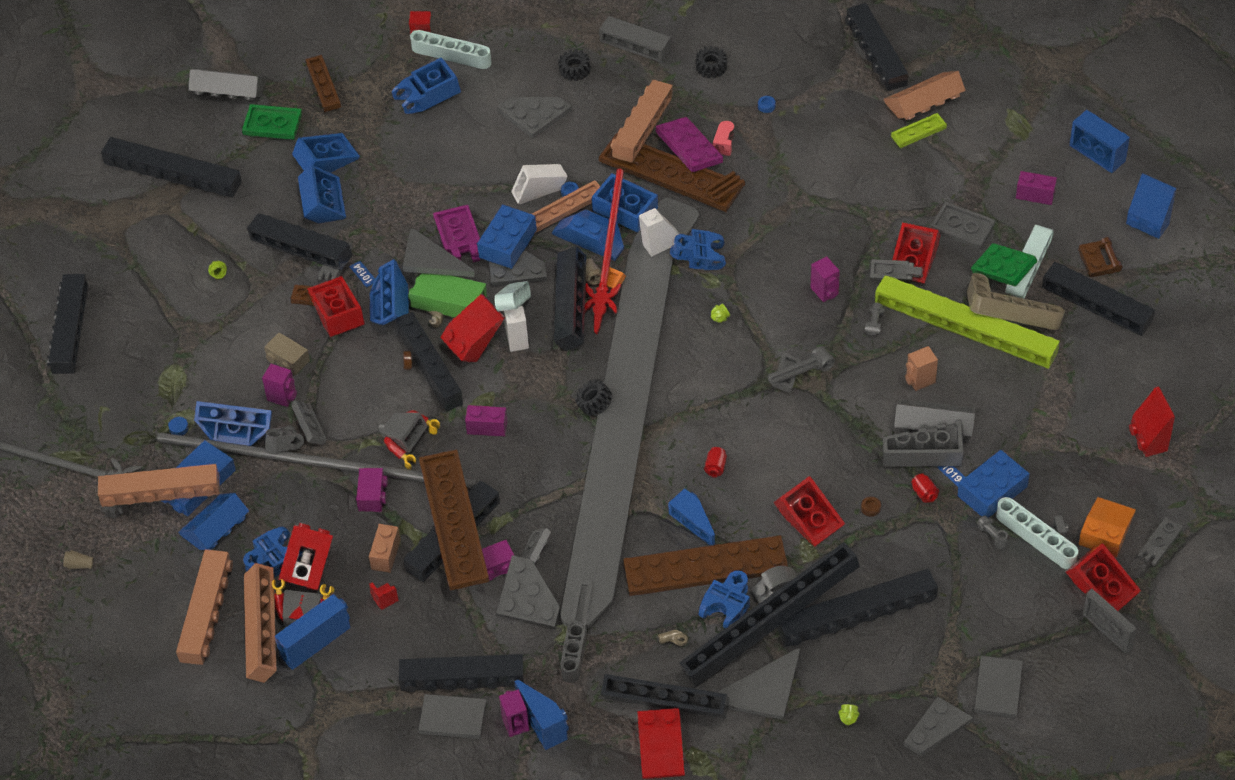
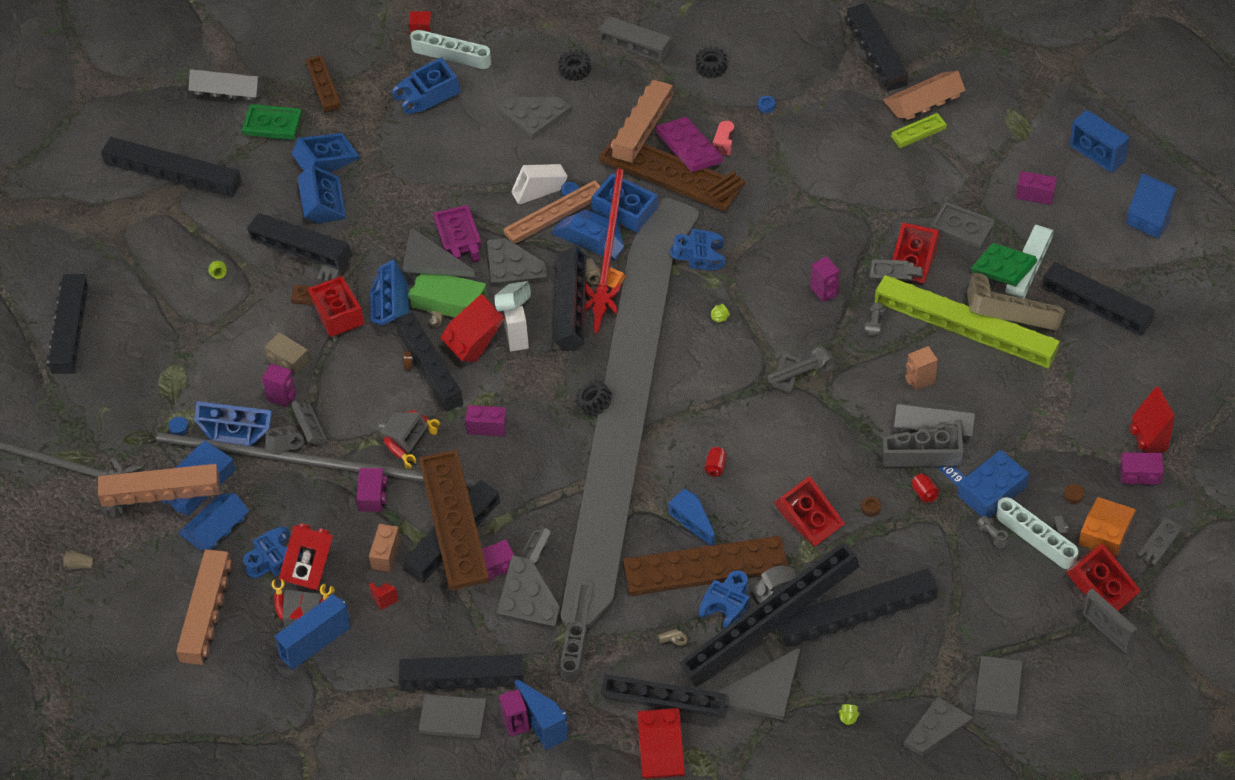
(259, 623): nougat brick -> none
(362, 273): blue sticker -> none
(507, 236): blue brick -> none
(656, 232): white slope -> none
(1073, 493): none -> reddish brown tile
(1094, 259): reddish brown plate -> none
(1141, 468): none -> magenta brick

